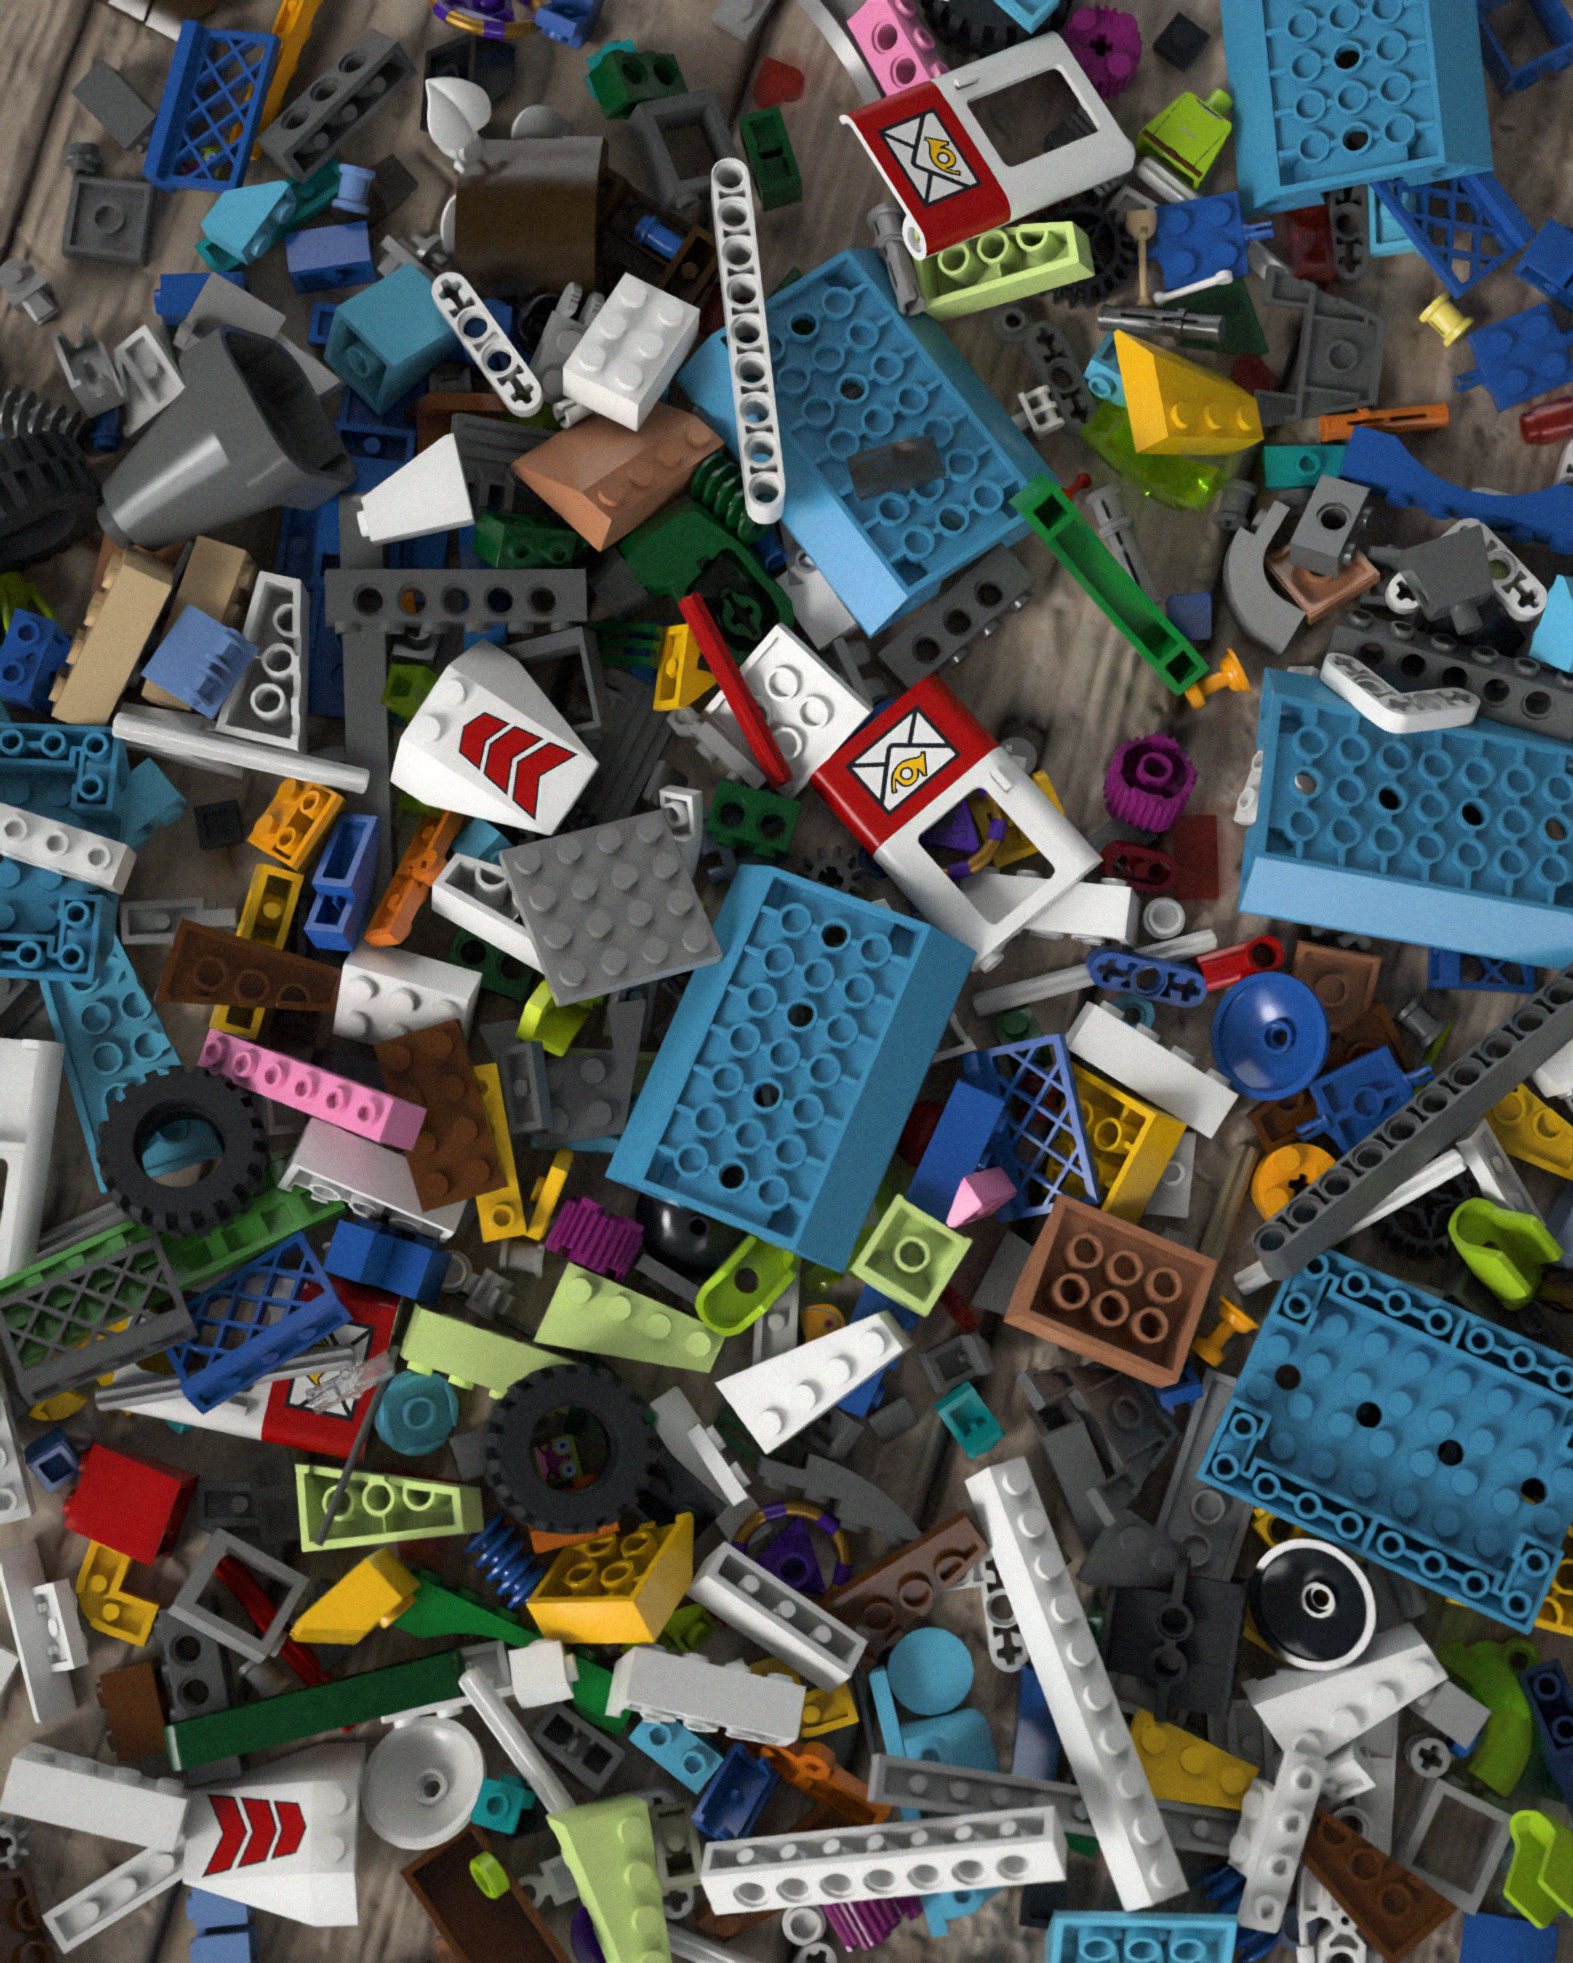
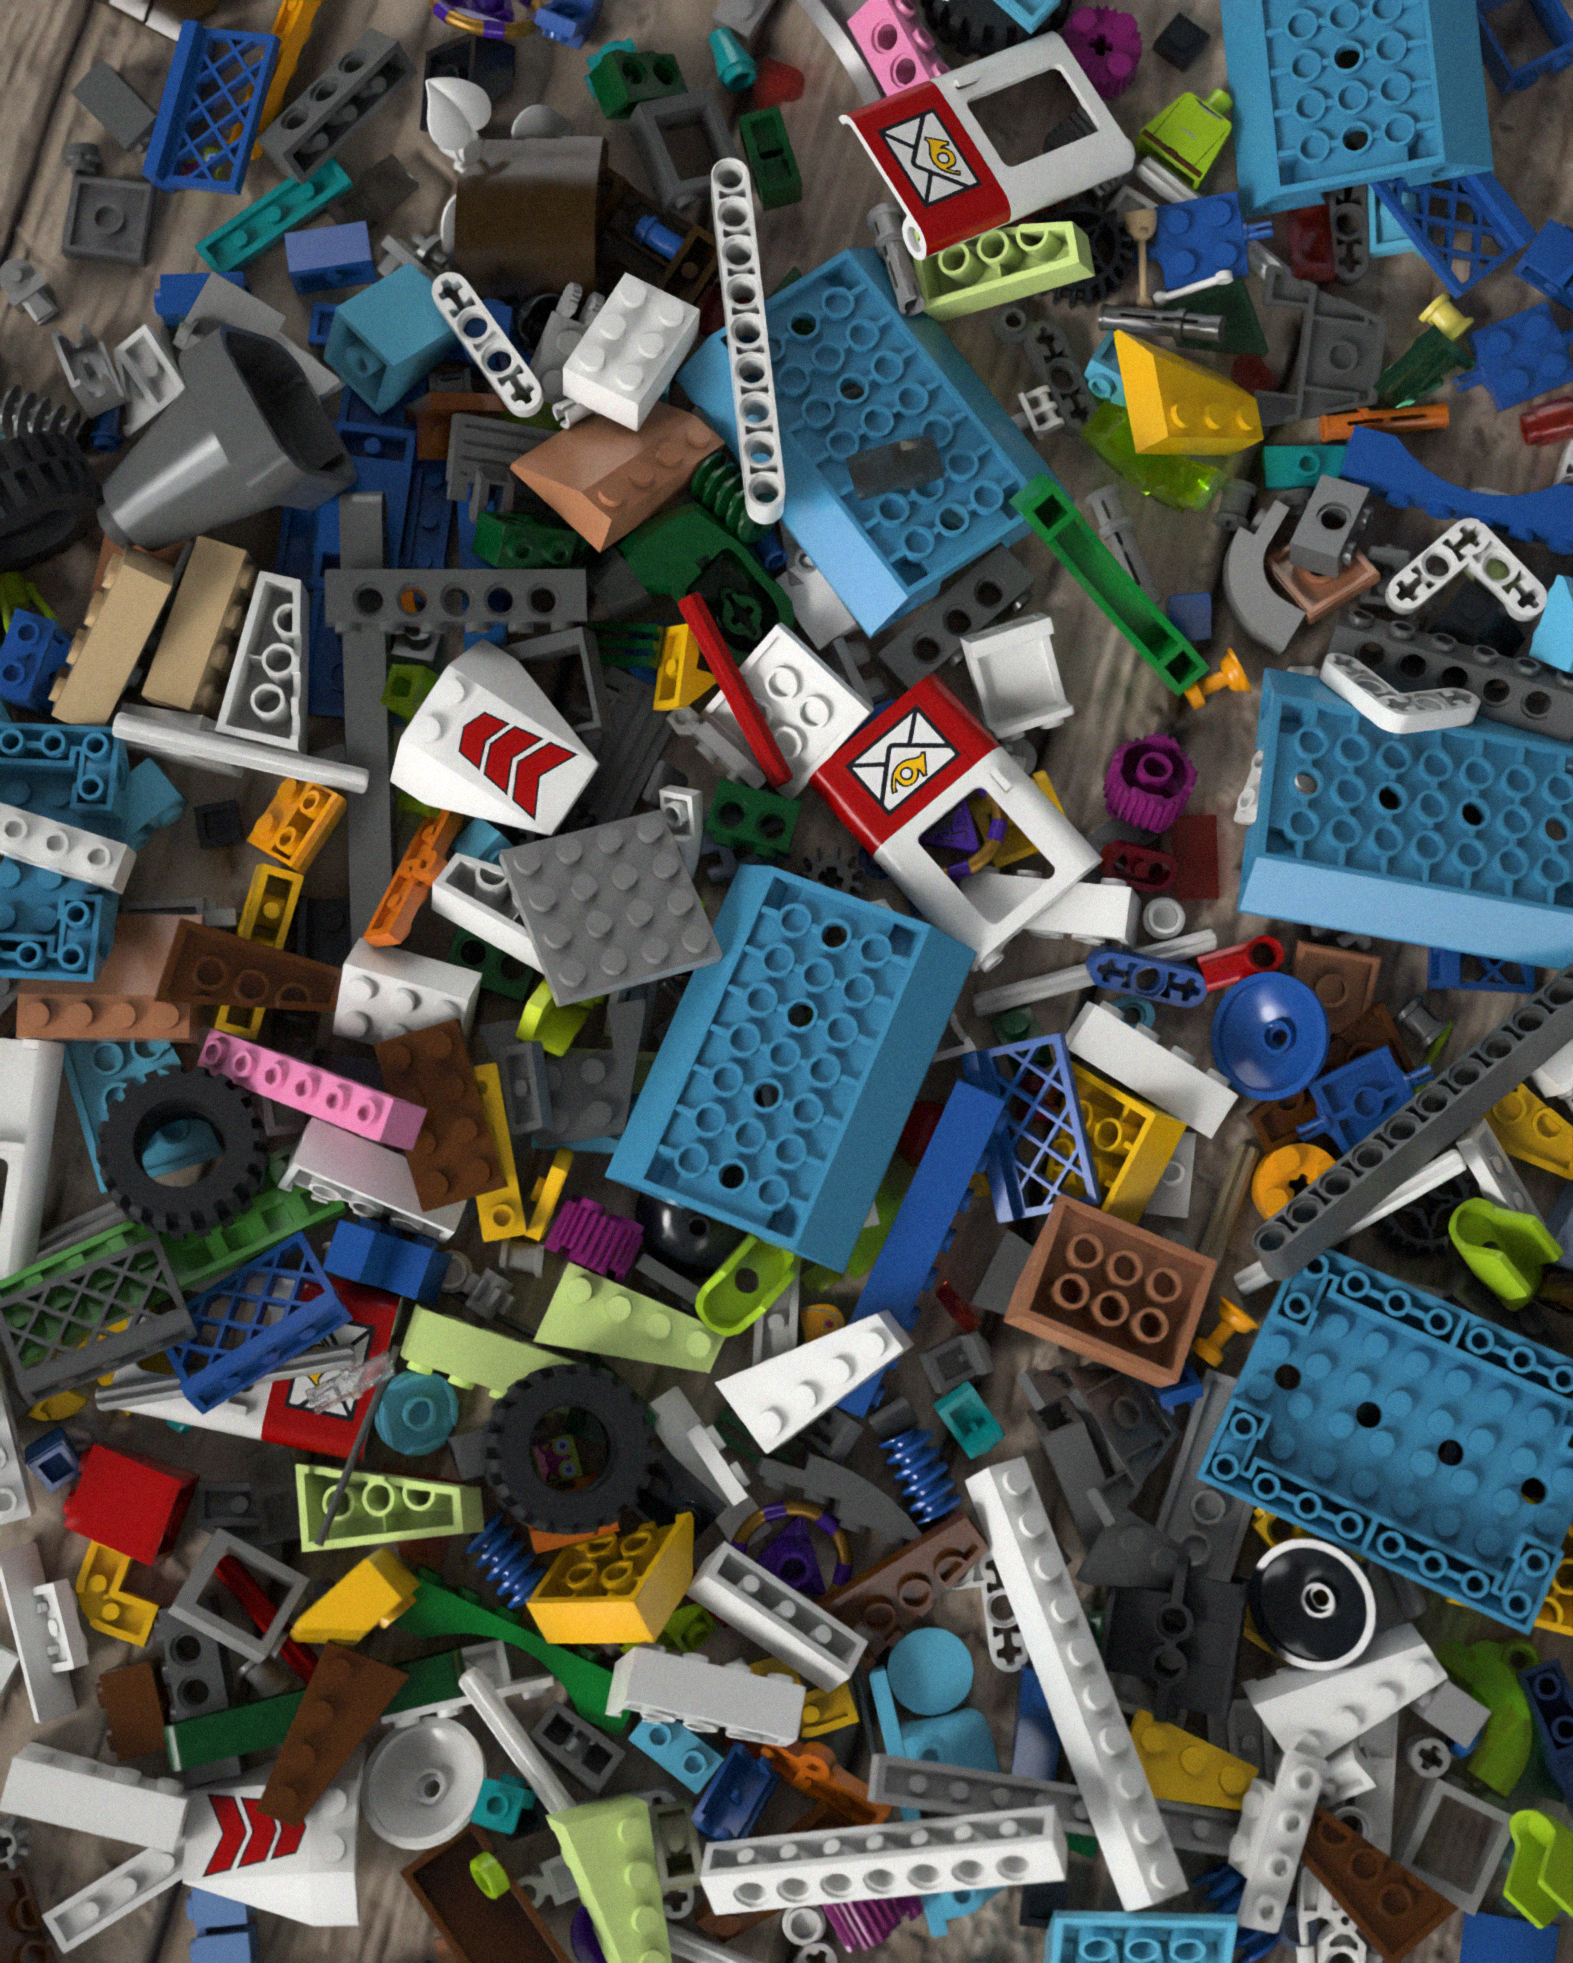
(121, 999): none -> nougat slope
(200, 661): medium blue hinge -> none
(248, 217): medium azure slope -> none
(333, 1717): none -> reddish brown wing
(344, 883): blue slope -> none
(354, 189): medium blue bush -> none
(419, 497): white slope -> none
(542, 1673): white brick -> none
(732, 62): none -> teal cone
(910, 1256): yellowish green slope -> none
(921, 1473): none -> blue piece
(980, 1196): bright pink slope -> none
(1016, 677): none -> white panel
(1083, 481): red hinge -> none
(1421, 368): none -> clear green wing
(1450, 577): dark grey torso -> none

